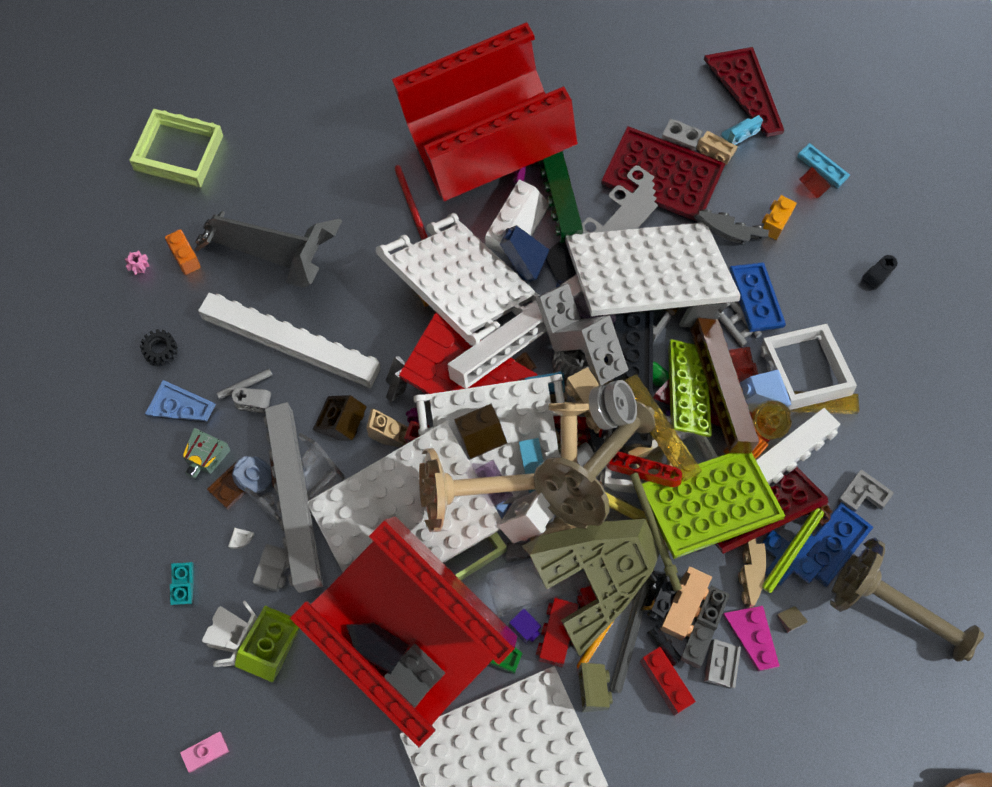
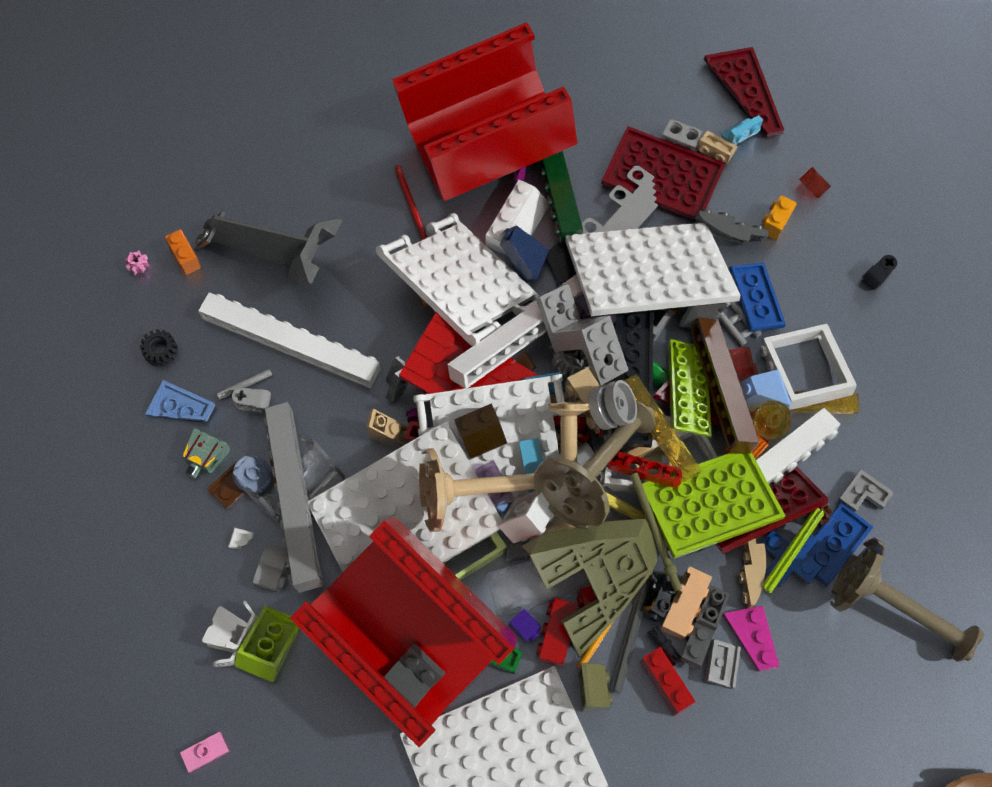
(169, 171): yellowish green window -> none
(182, 583): teal slope -> none
(340, 417): dark brown slope -> none
(377, 645): black tile -> none
(792, 619): dark tan slope -> none
(823, 165): medium azure tile -> none

